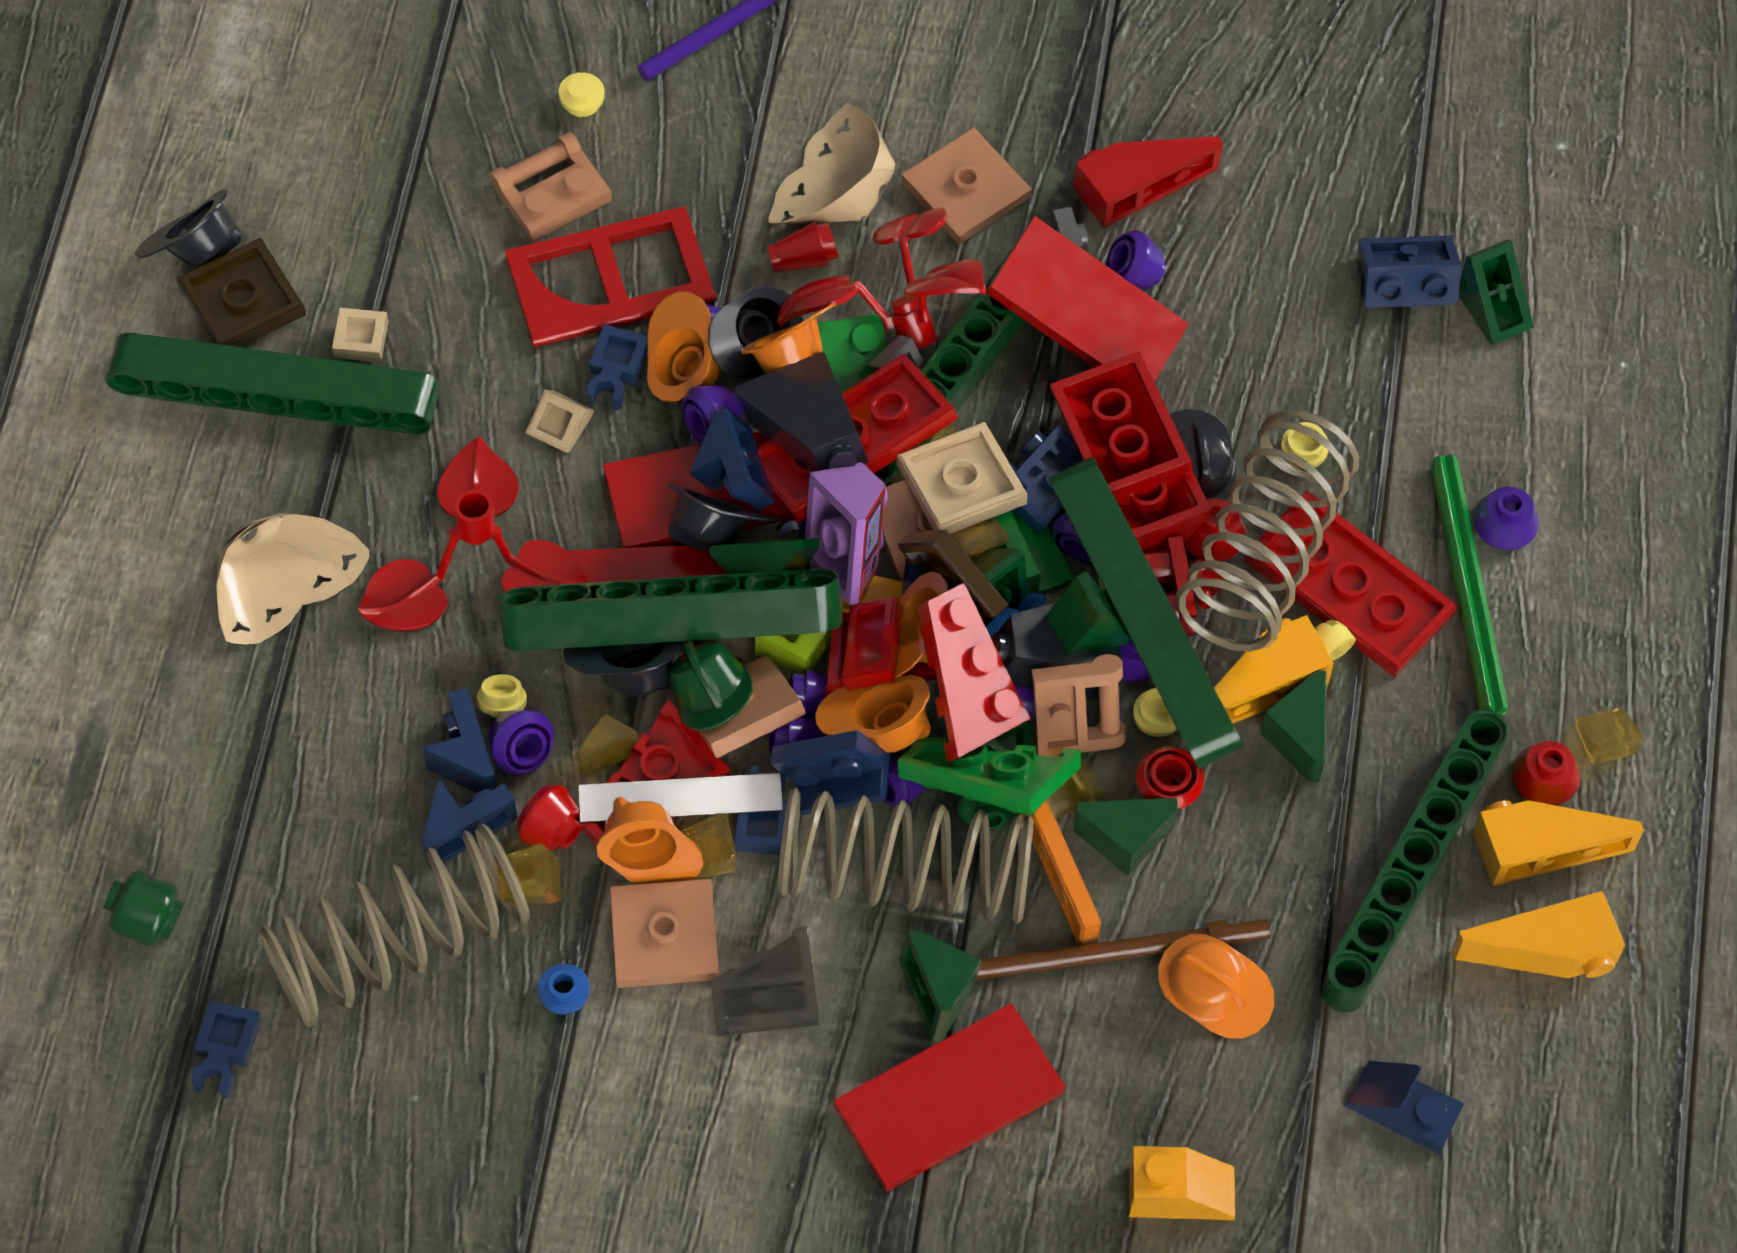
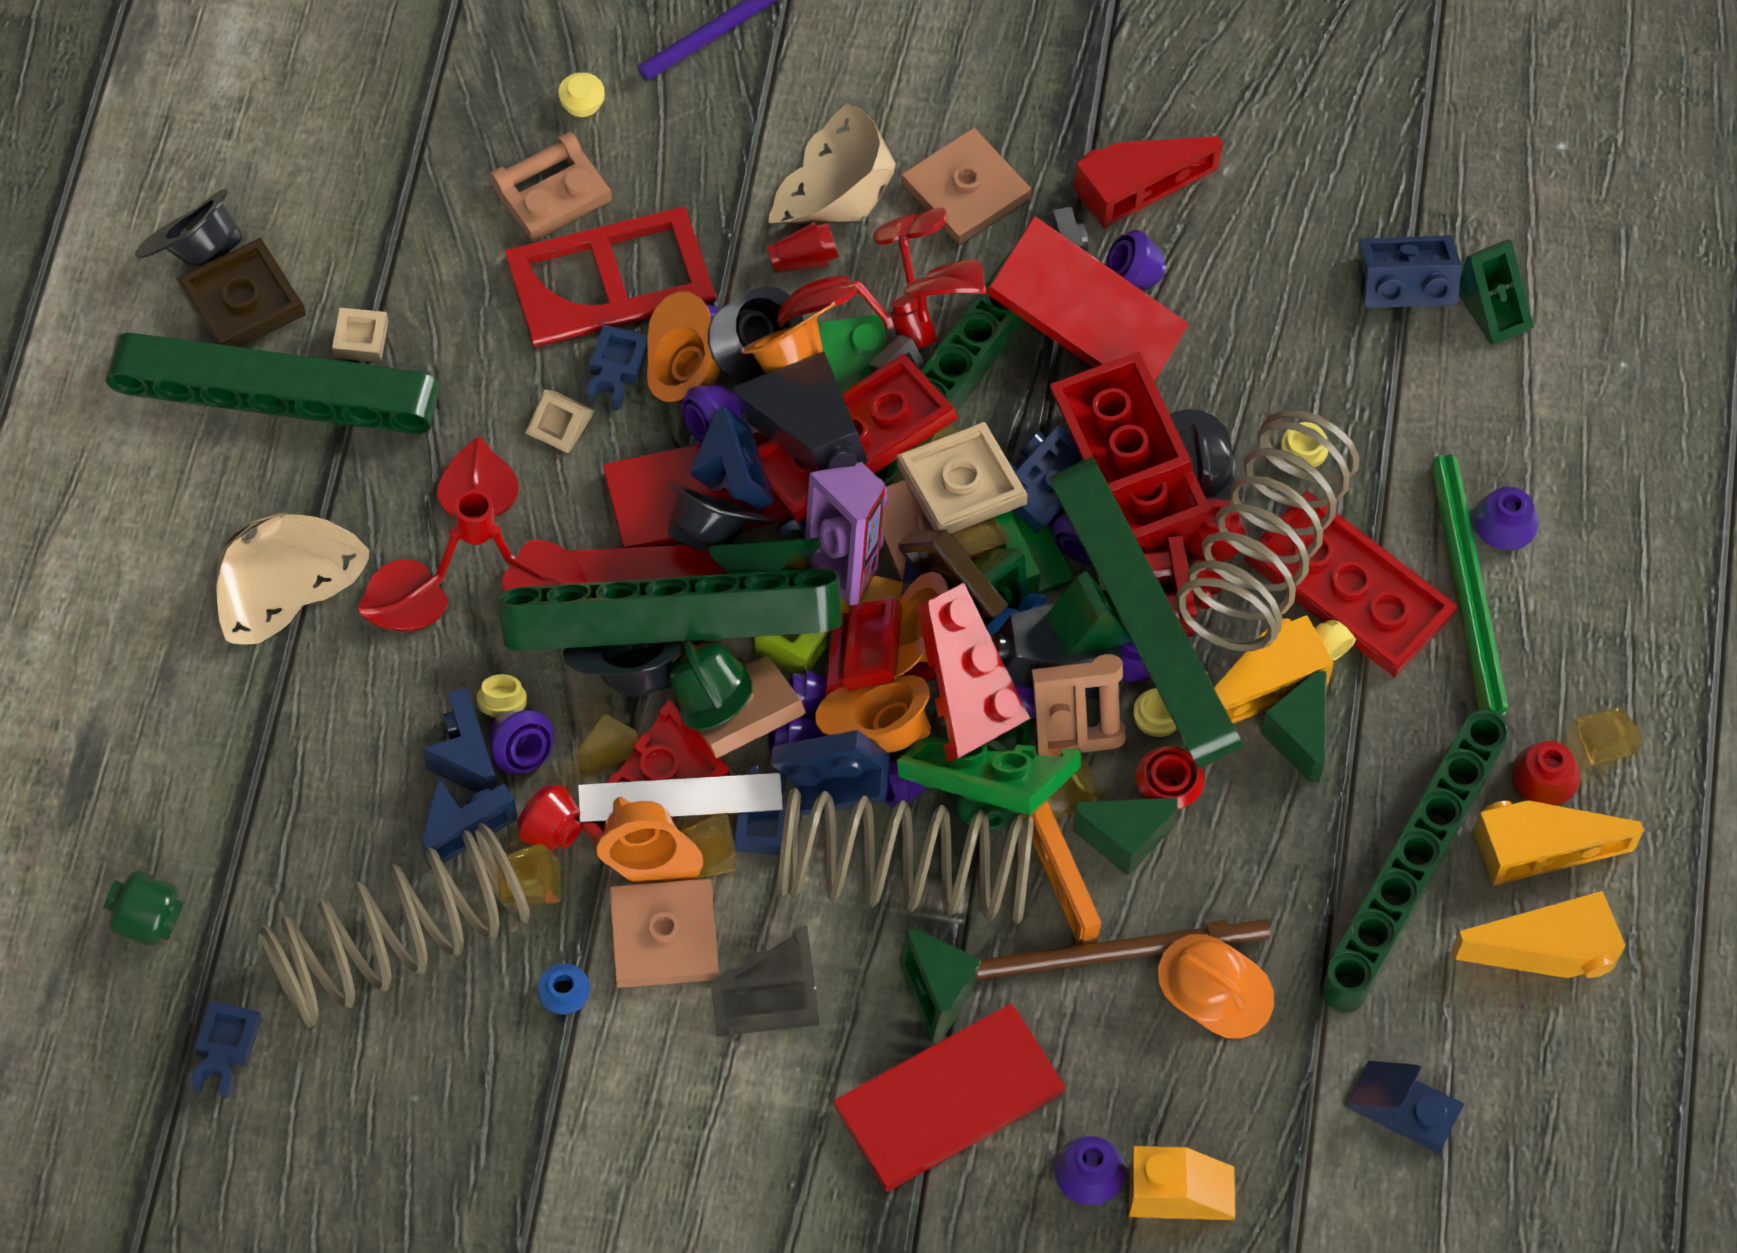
(1086, 1181): none -> dark purple cone

